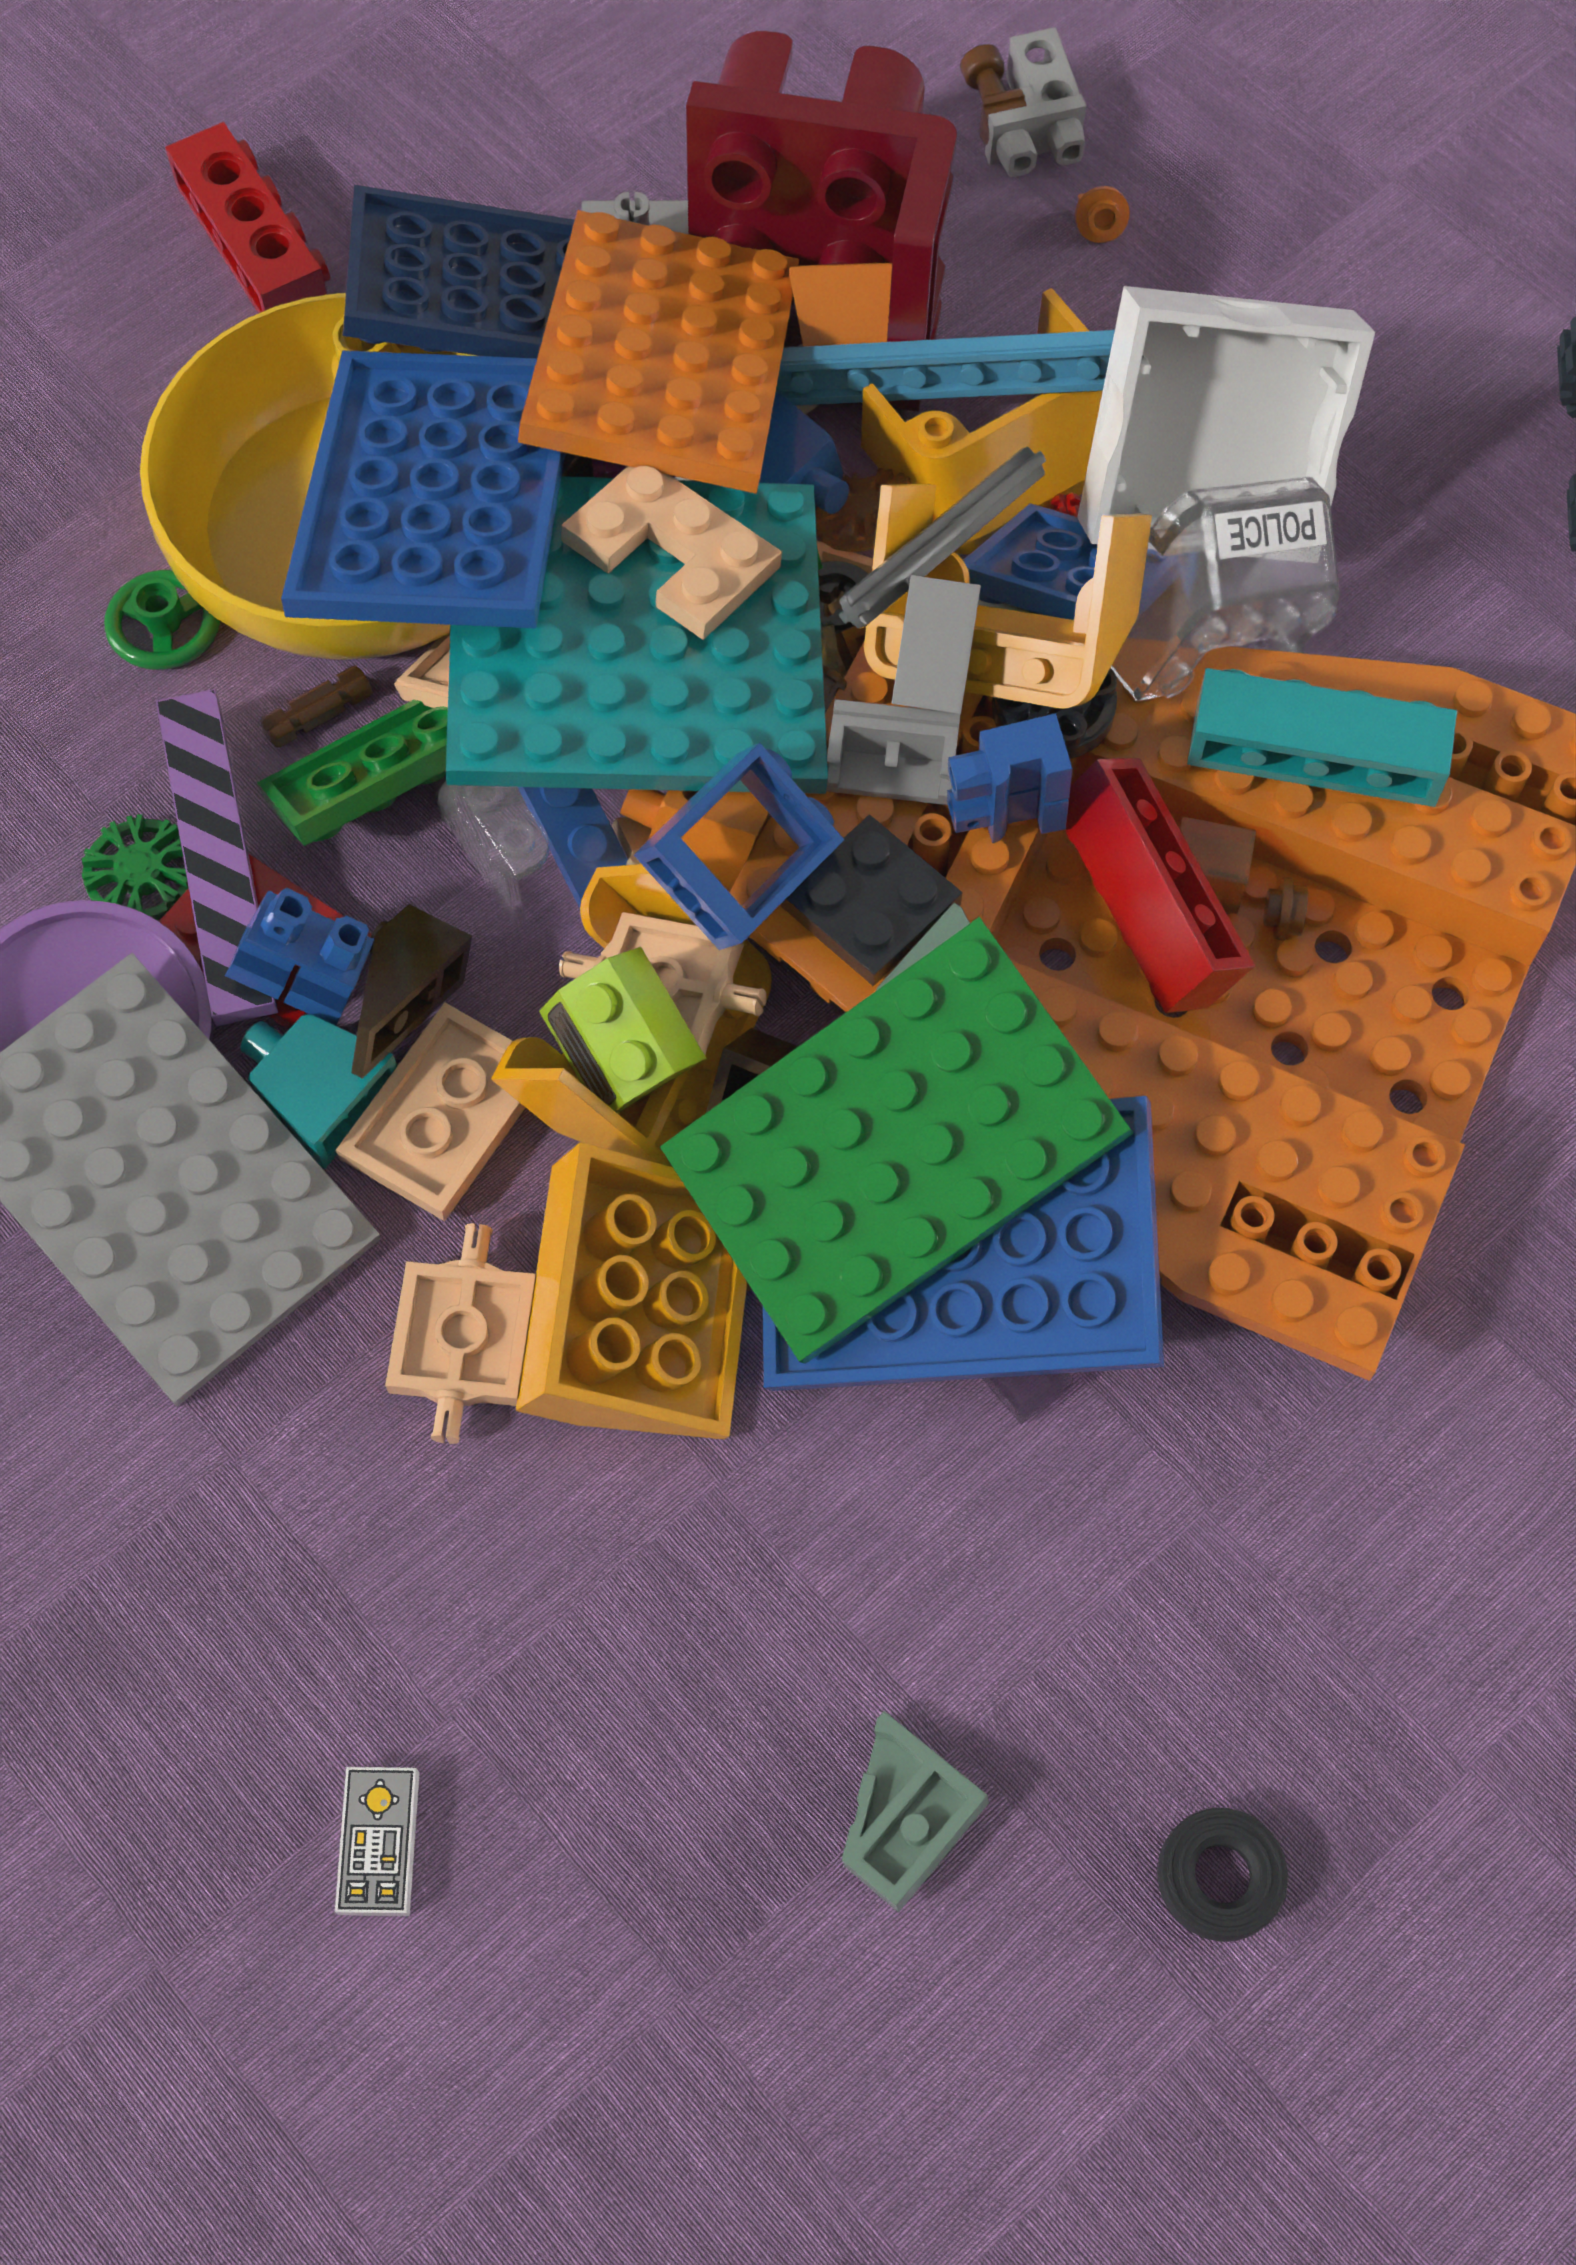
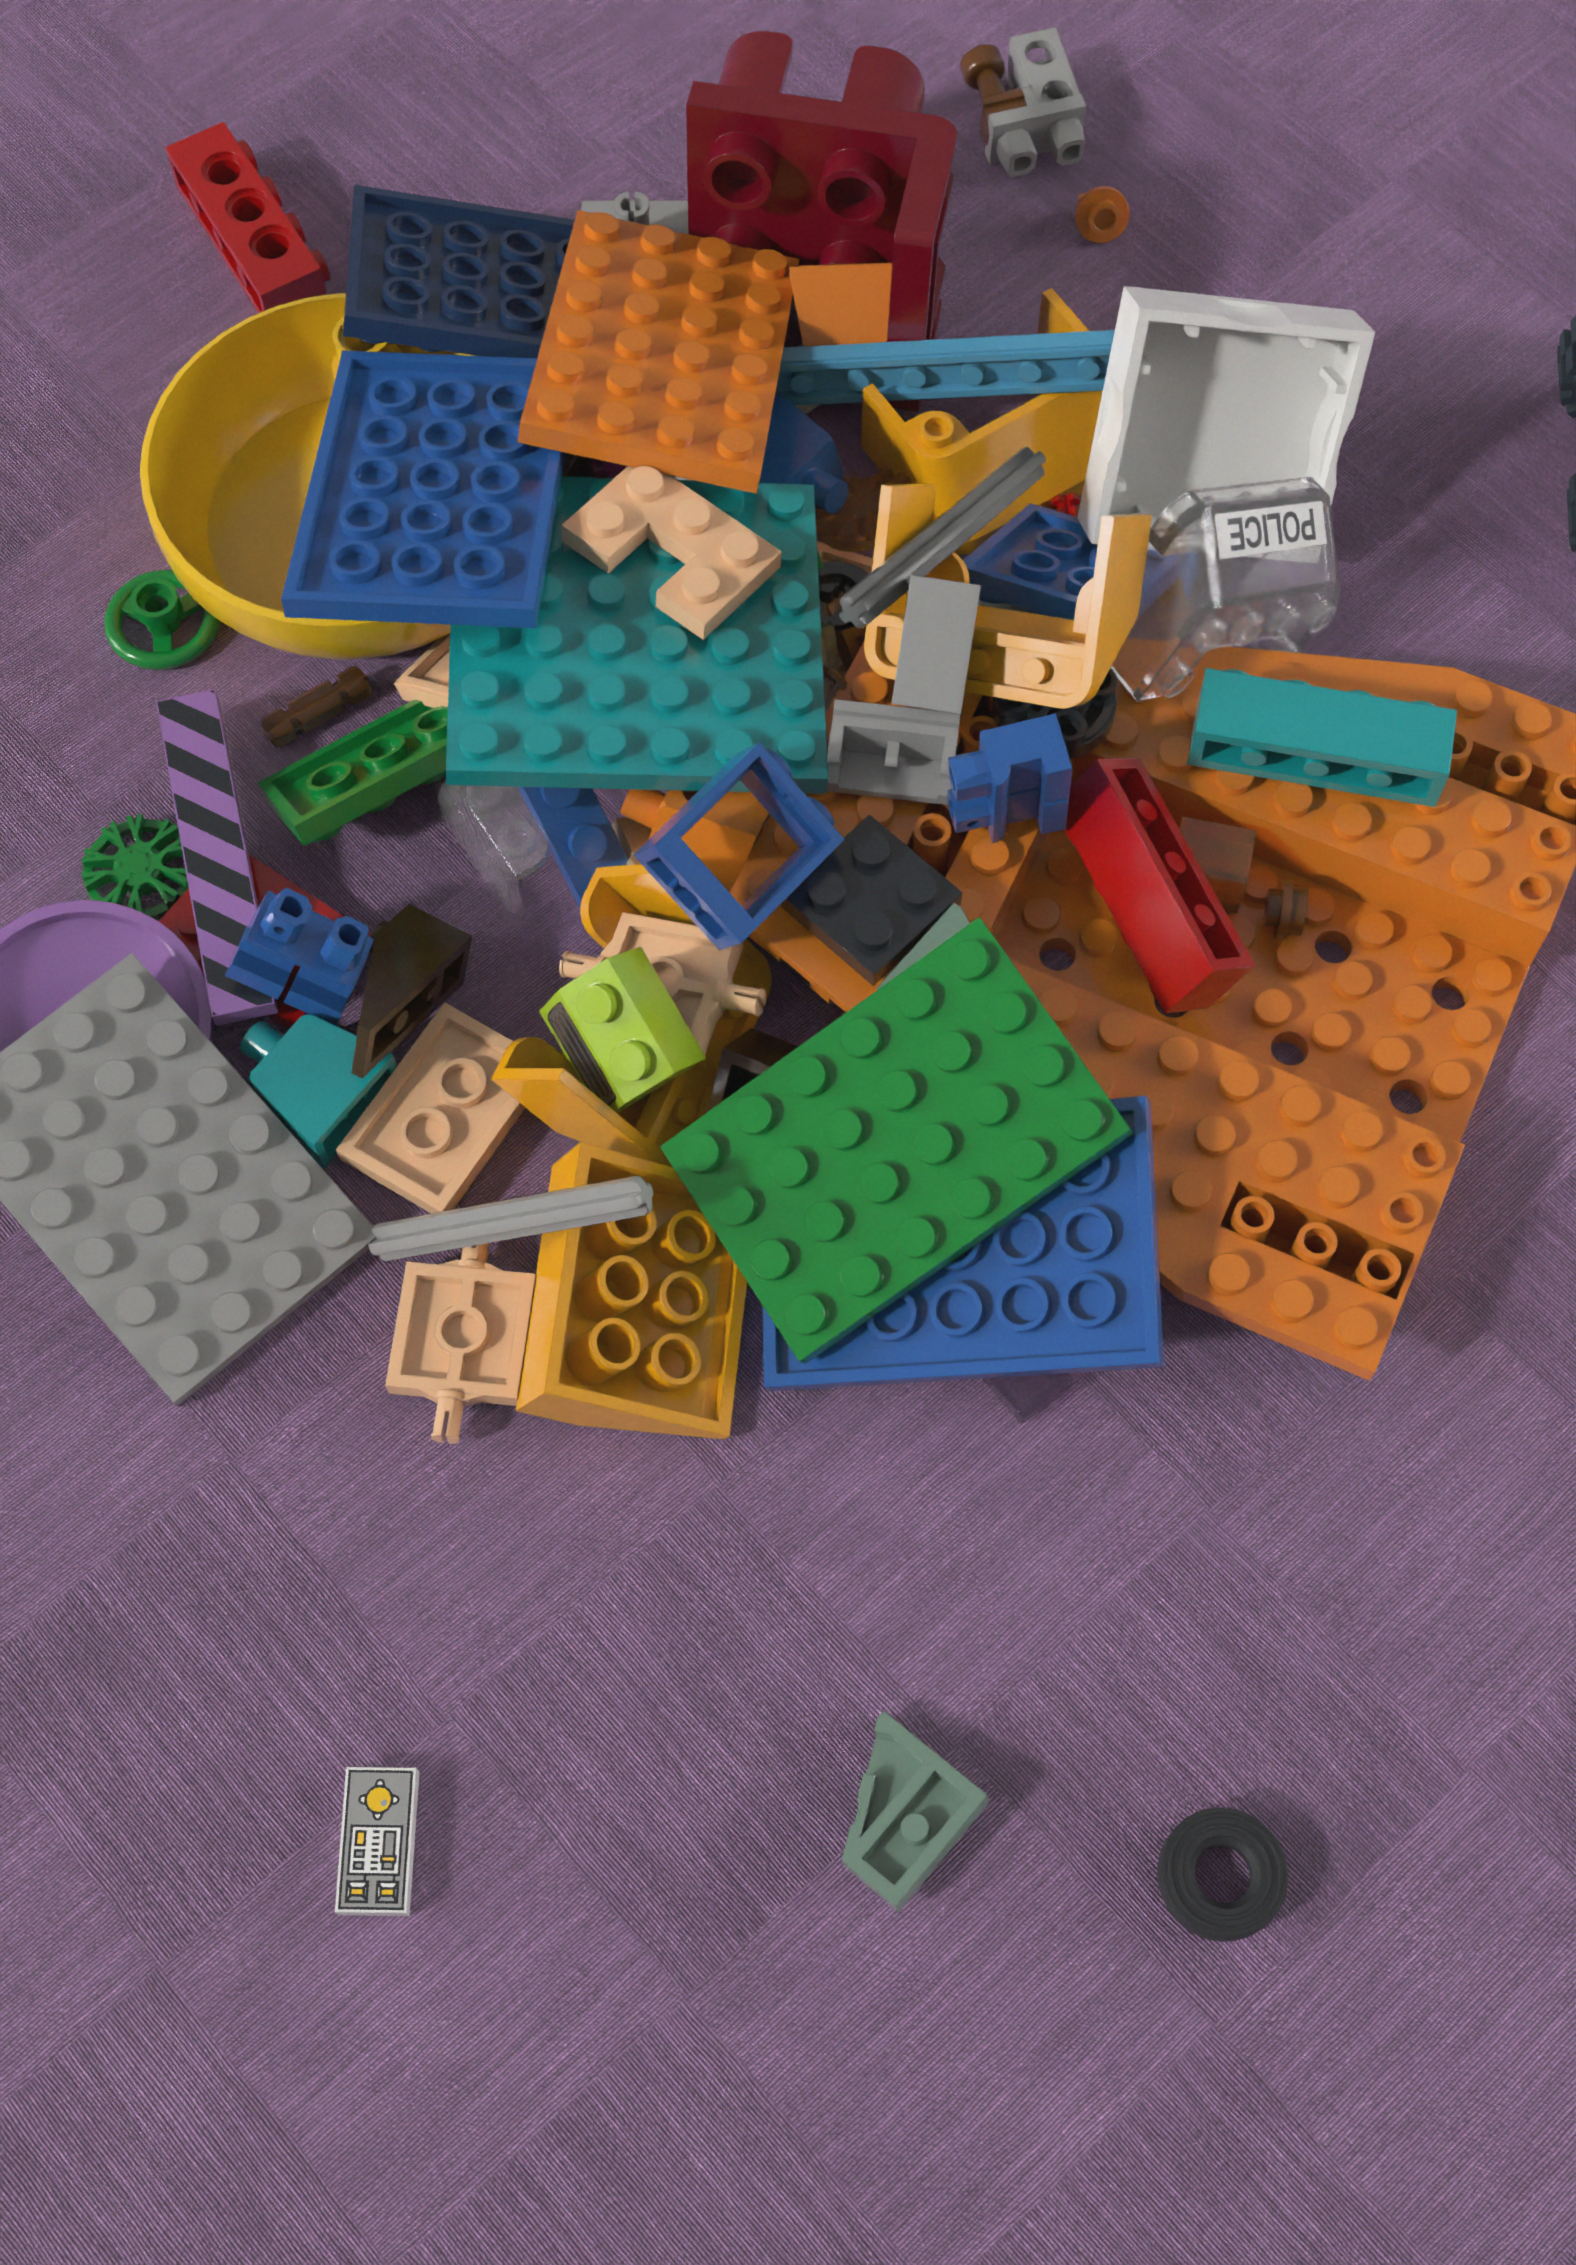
(513, 1218): none -> light grey axle

